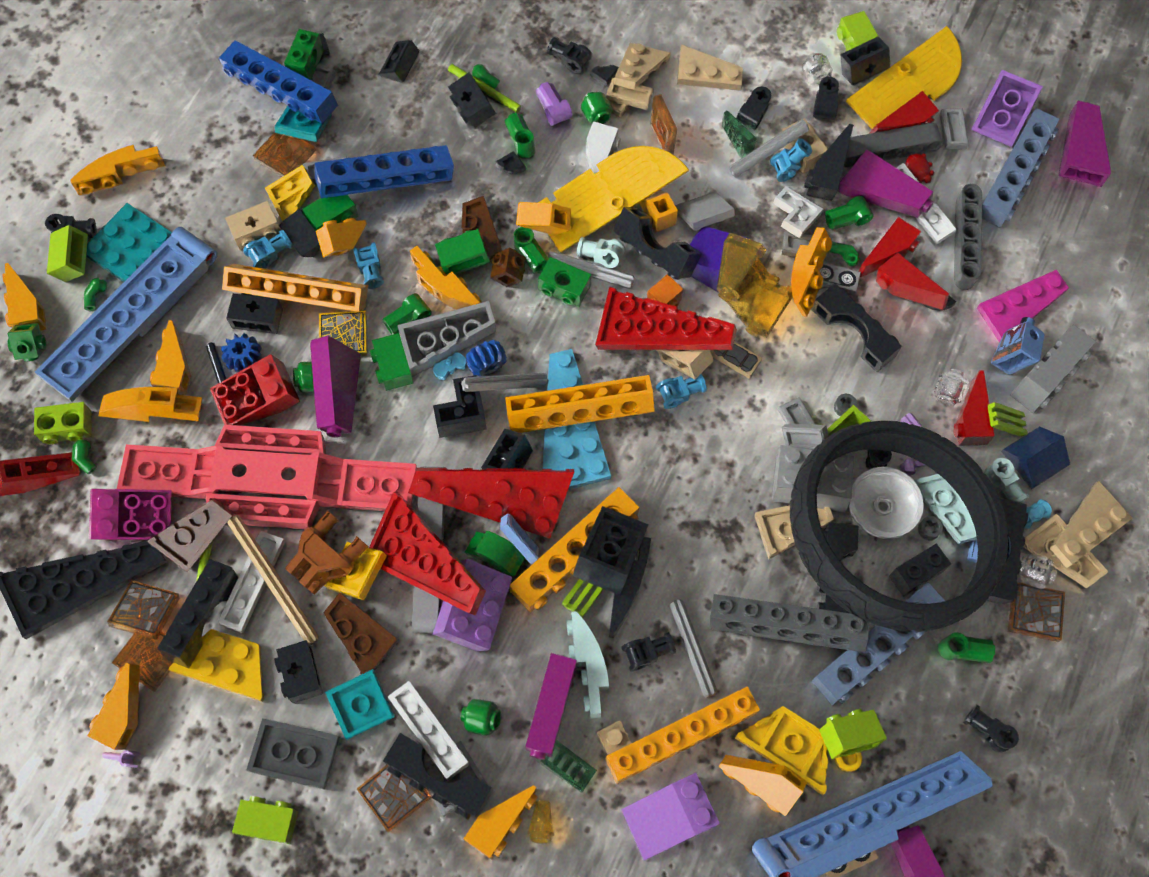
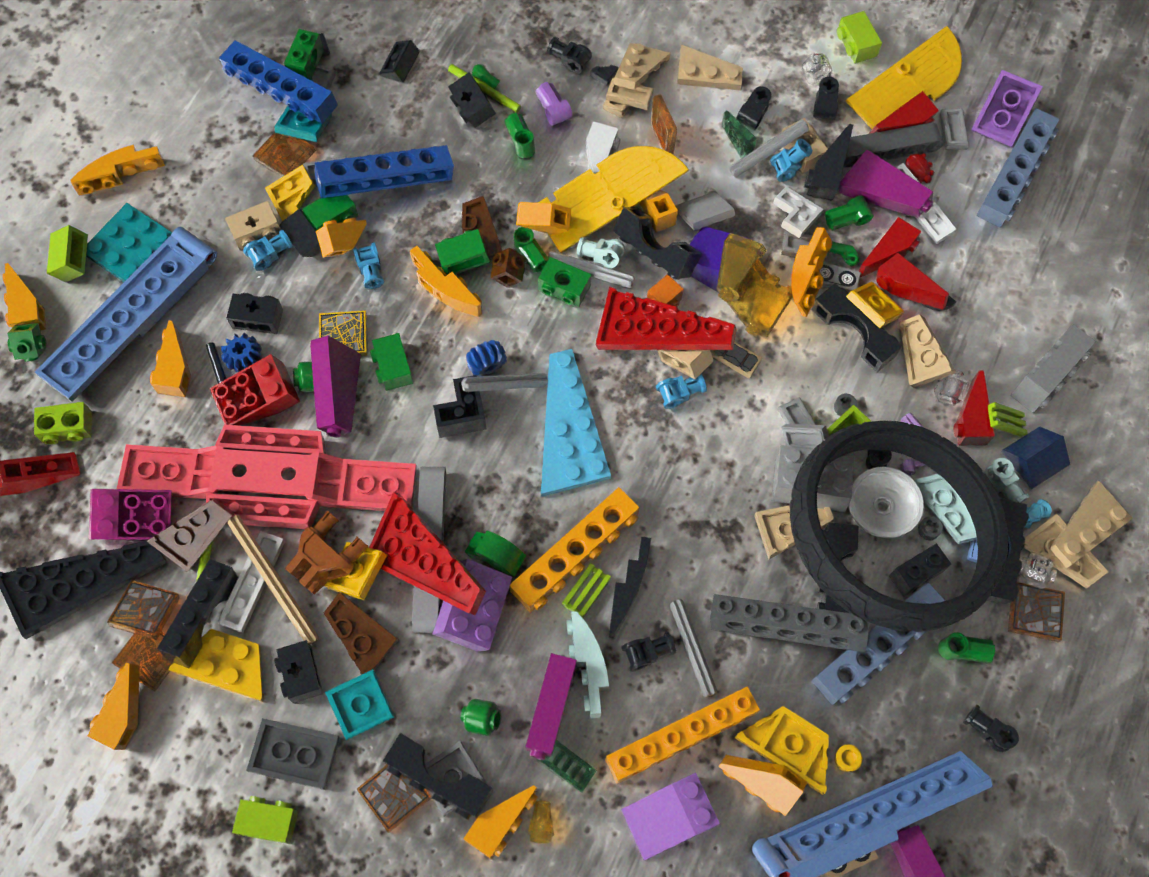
(80, 456): green arm -> none
(86, 226): black connector -> none
(91, 291): green arm -> none
(125, 758): lavender hand -> none
(150, 401): light orange slope -> none
(295, 287): light orange brick -> none
(412, 309): green piece -> none
(428, 731): white plate -> none
(442, 335): light grey wedge -> none
(449, 366): medium azure piece -> none
(510, 451): black brick -> none
(511, 164): black tile -> none
(519, 538): light blue tile -> none
(527, 495): red wing -> none
(580, 404): light orange brick -> none
(596, 107): green head -> none
(610, 550): black slope -> none
(613, 737): tan plate -> none
(852, 733): lime piece -> none
(865, 61): black brick -> none
(875, 304): none -> yellow tile
(923, 353): none -> tan wing
(968, 223): dark grey beam -> none
(1019, 347): medium blue torso -> none
(1023, 301): dark pink wing -> none
(1085, 146): magenta slope -> none

